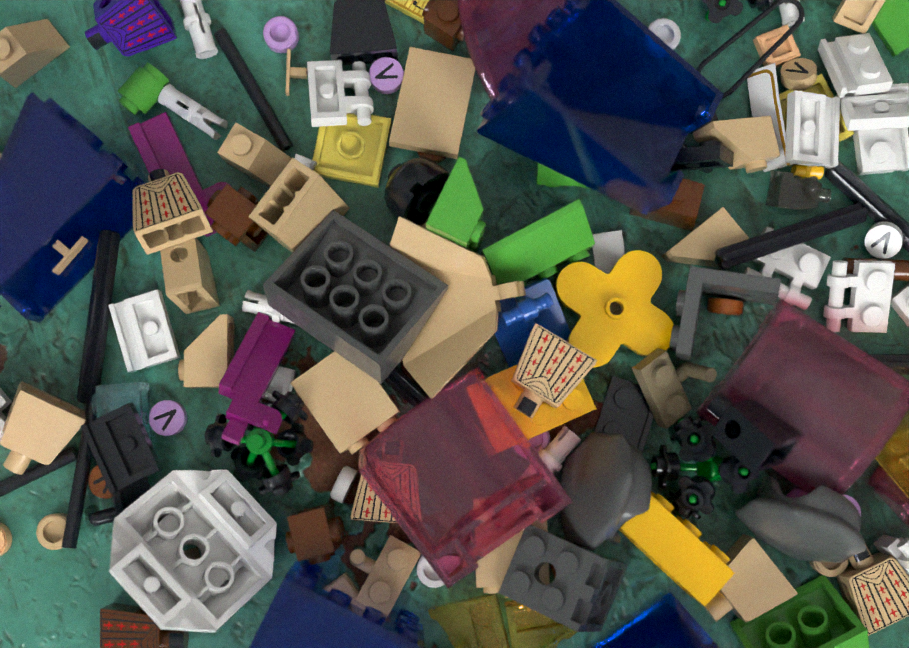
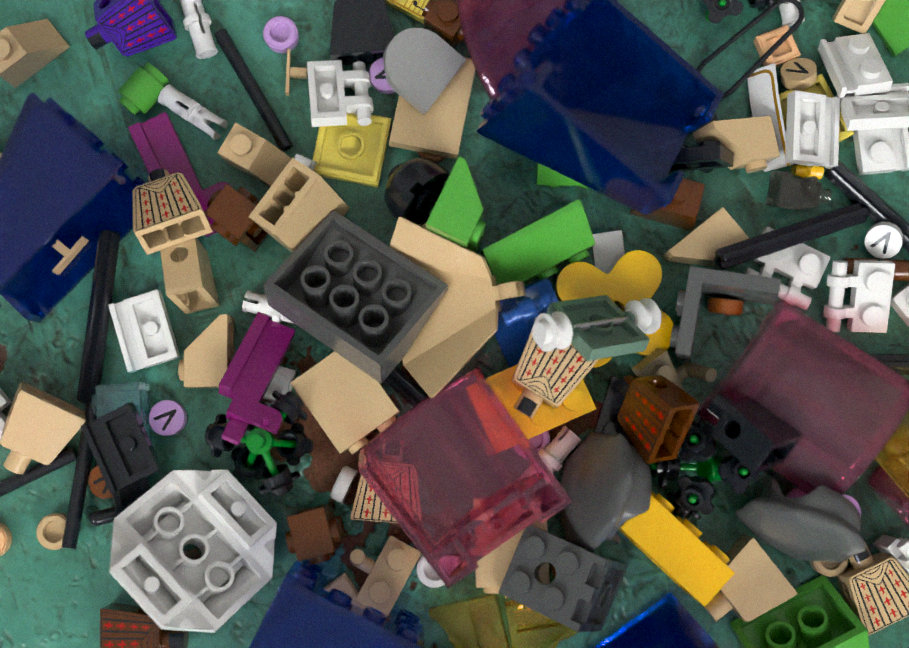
(420, 66): none -> light grey tile
(597, 326): none -> plate
(655, 416): none -> reddish brown torso
(667, 31): white tile -> none

